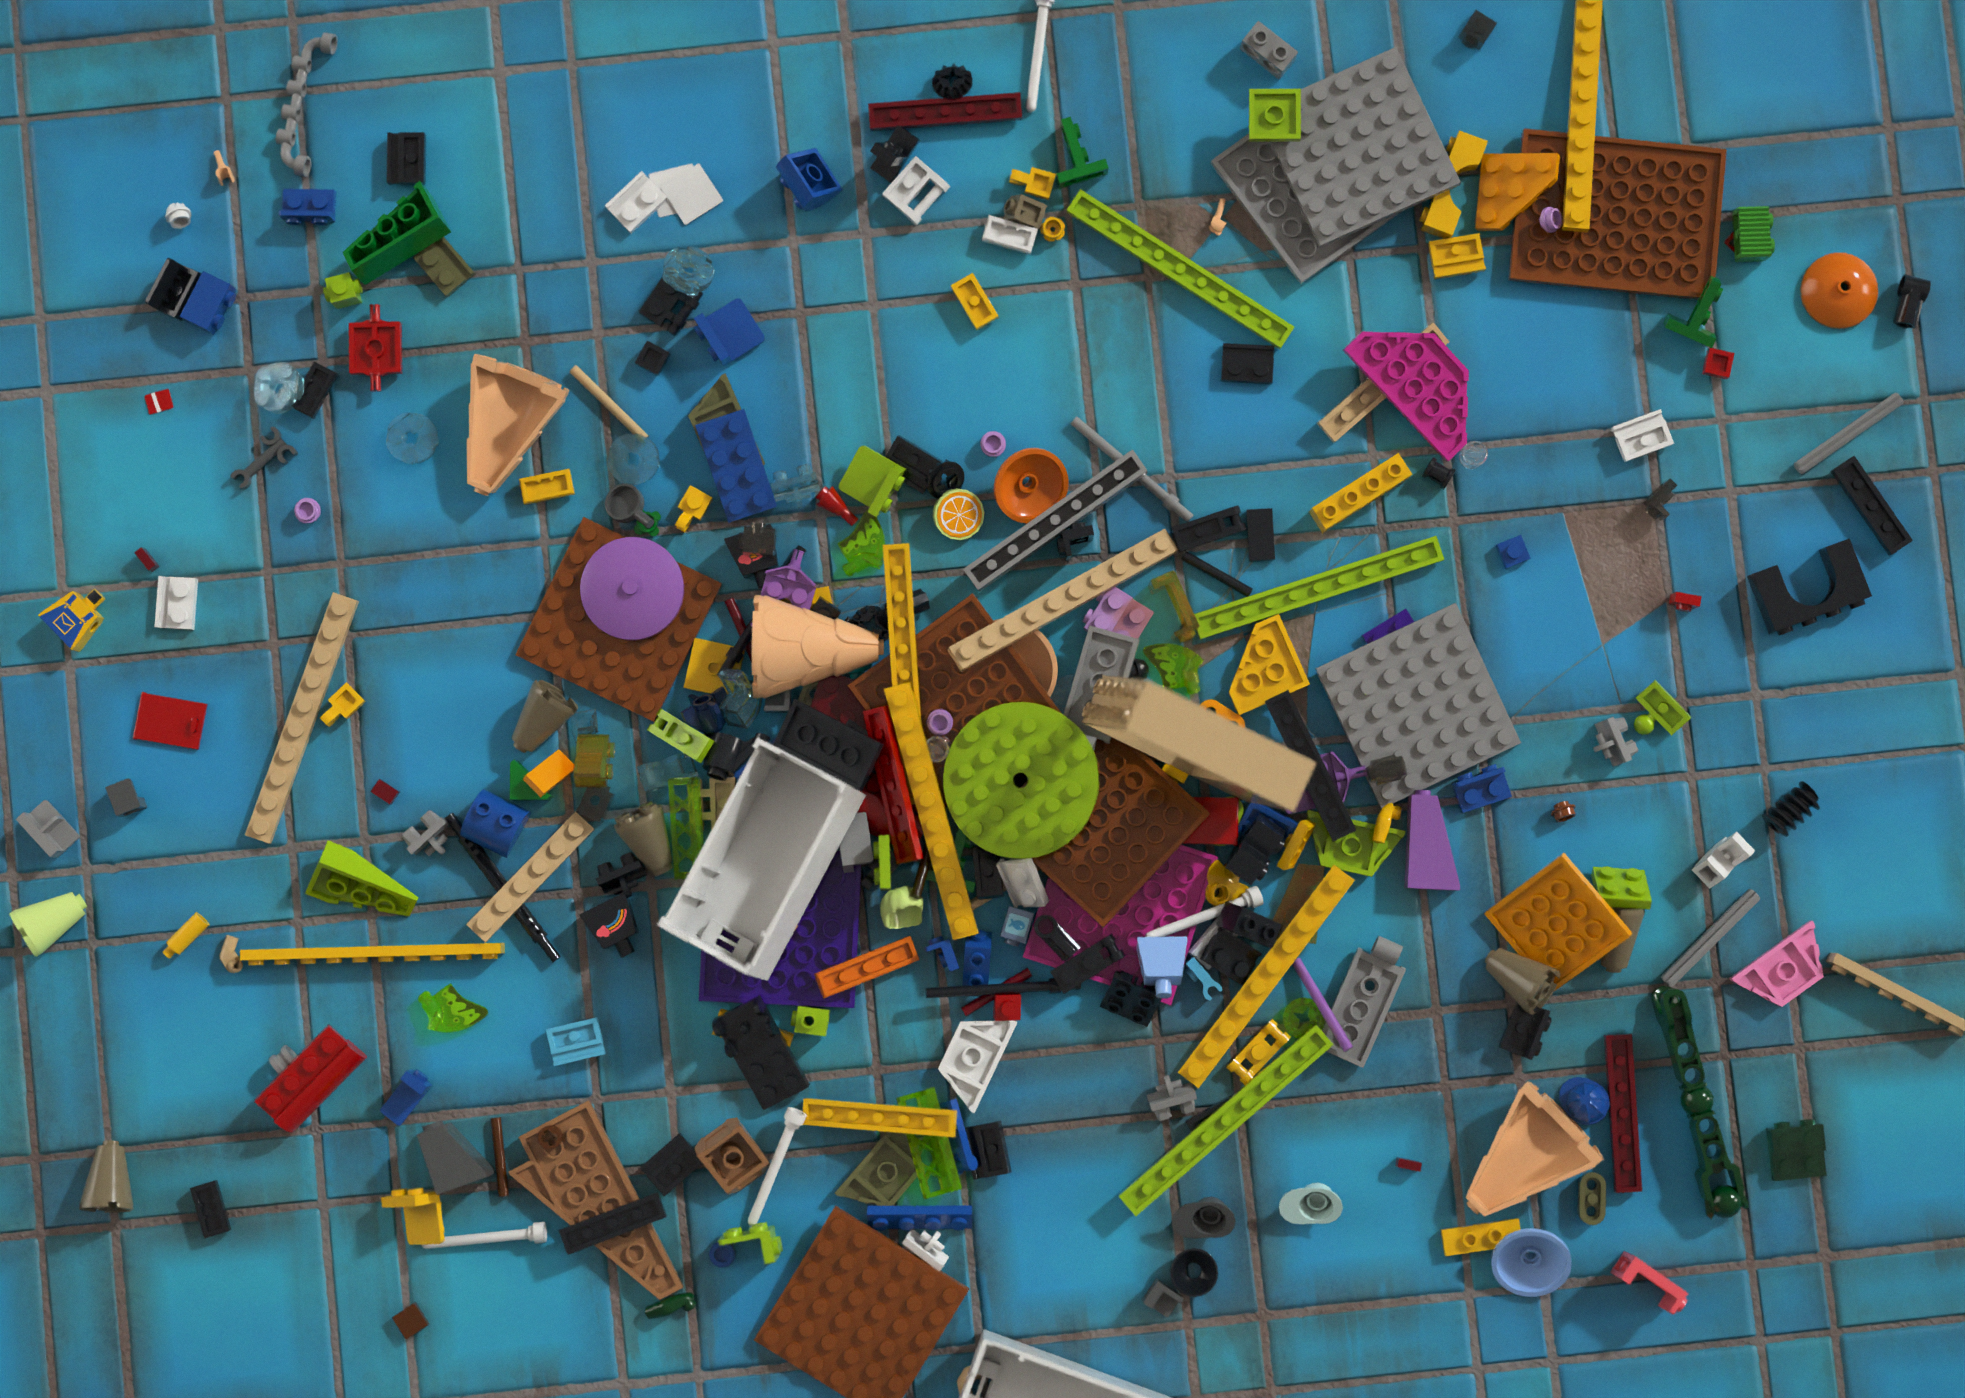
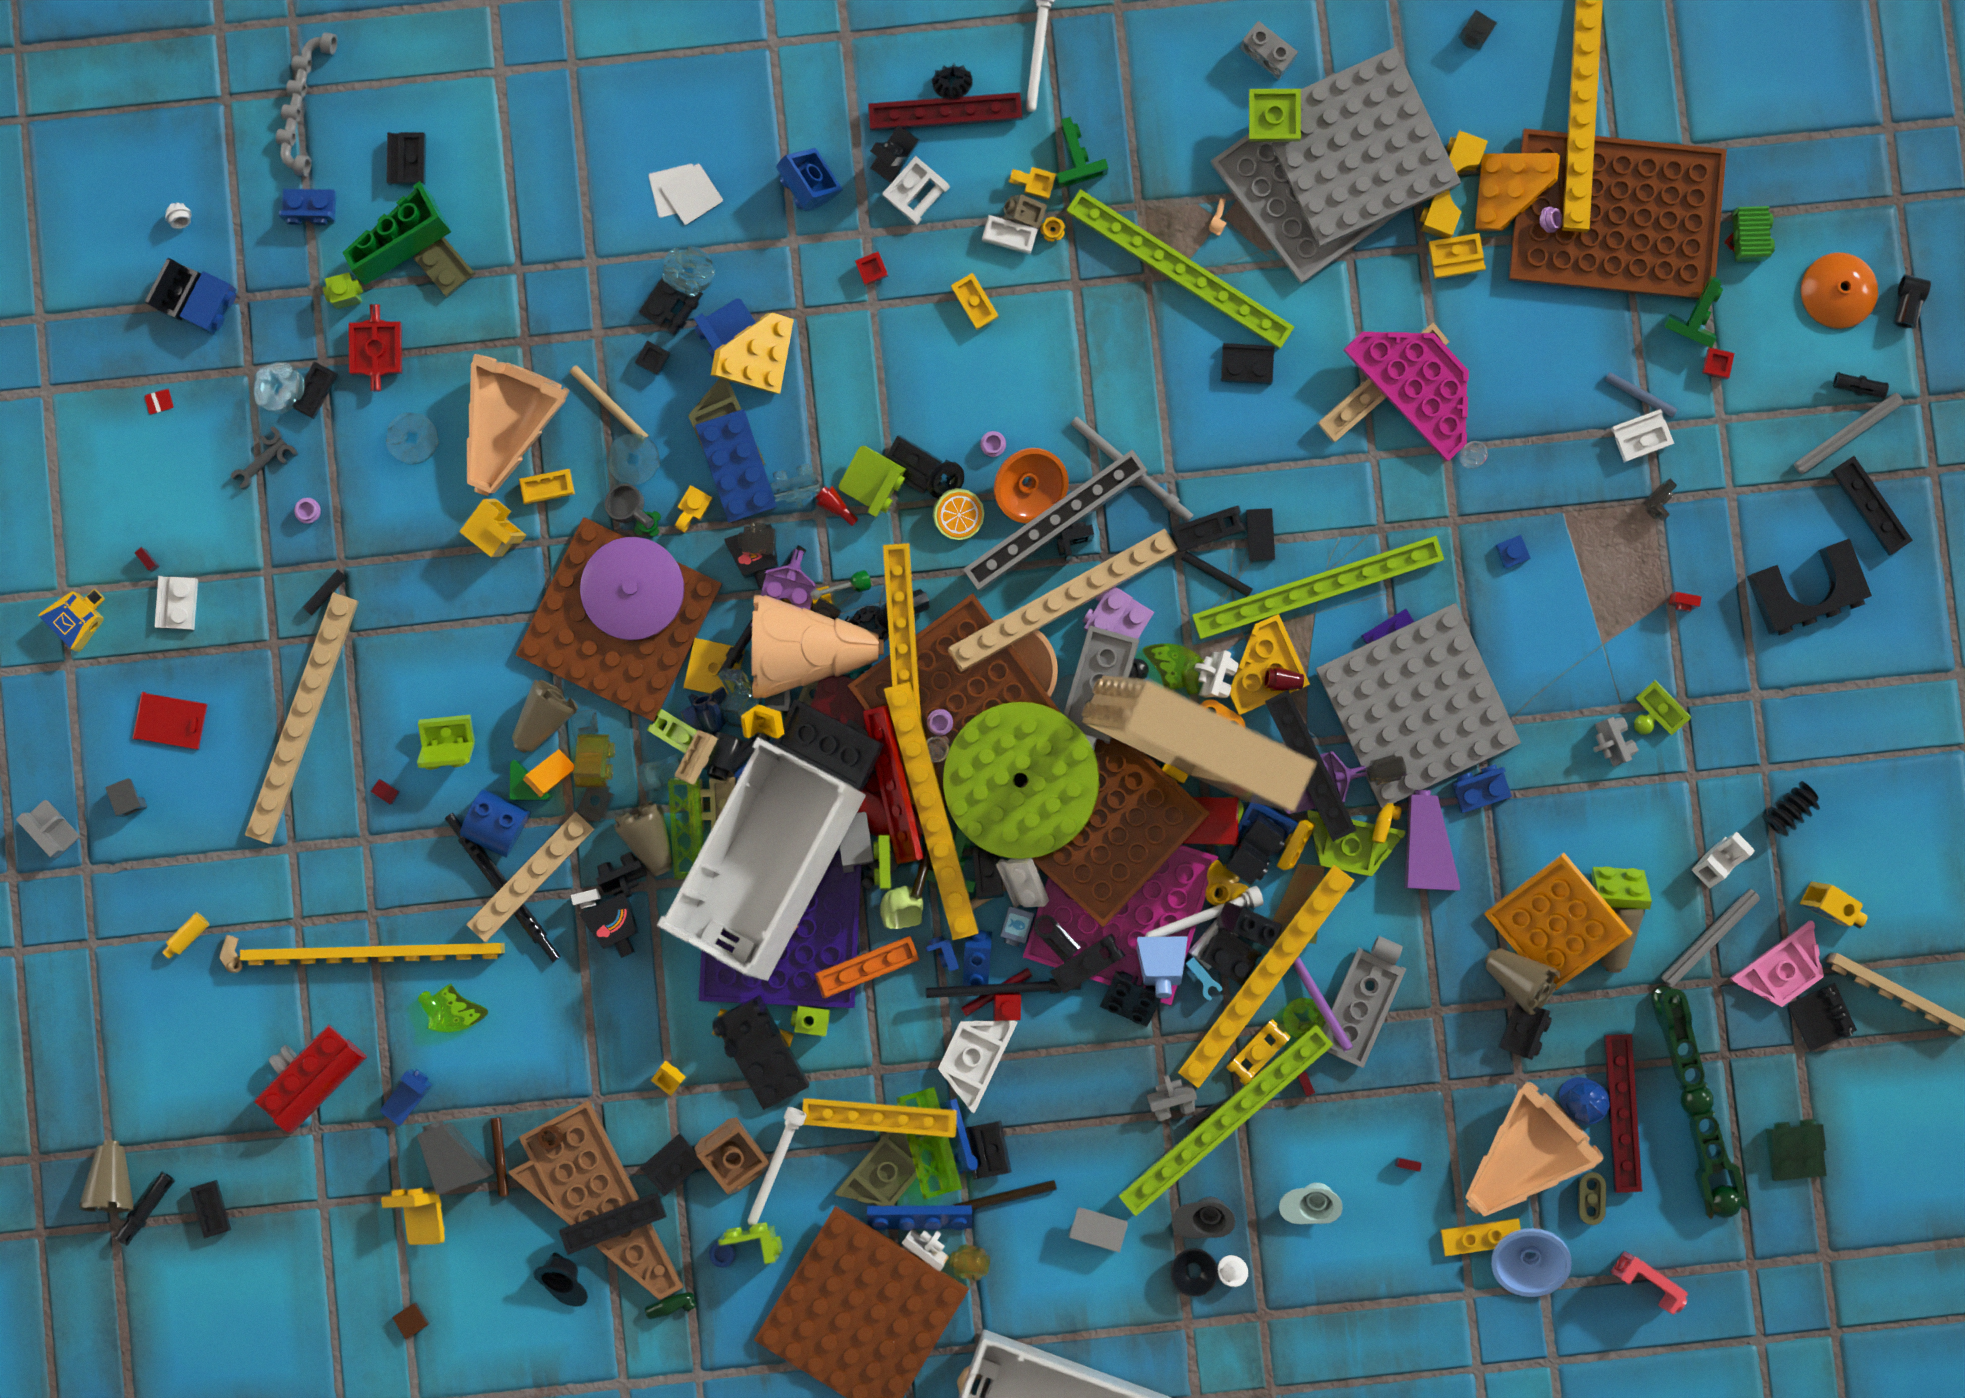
(48, 920): yellowish green cone -> none
(147, 1204): none -> black pin
(222, 171): light nougat hand -> none
(324, 592): none -> black piece
(344, 702): yellow plate -> none
(352, 879): lime wedge -> none
(418, 842): light grey hips -> none
(445, 741): none -> lime bracket
(491, 529): none -> yellow plate
(535, 1232): white piece -> none
(561, 1280): none -> black piece
(575, 1041): medium azure plate -> none
(586, 899): none -> white plate
(636, 202): white plate -> none
(668, 1078): none -> yellow plate
(696, 757): none -> tan plate
(738, 622): dark red bar -> none
(756, 354): none -> yellow plate
(762, 720): none -> yellow bracket
(859, 582): none -> hinge
(863, 546): clear neon green arm -> none
(871, 268): none -> red plate
(970, 1262): none -> clear yellow head
(1010, 1195): none -> dark brown bar
(1098, 1229): none -> light grey panel
(1161, 1298): dark grey panel -> none
(1180, 602): clear yellow panel -> none
(1213, 672): none -> white hips
(1232, 1271): none -> white hat
(1282, 679): none -> dark red cone
(1305, 1084): none -> dark red piece
(1360, 493): yellow brick -> none
(1438, 473): black bush -> none
(1563, 811): dark orange plate -> none
(1640, 394): none -> sand blue bar
(1822, 1017): none -> black hinge
(1833, 905): none -> yellow torso
(1860, 385): none -> black pin

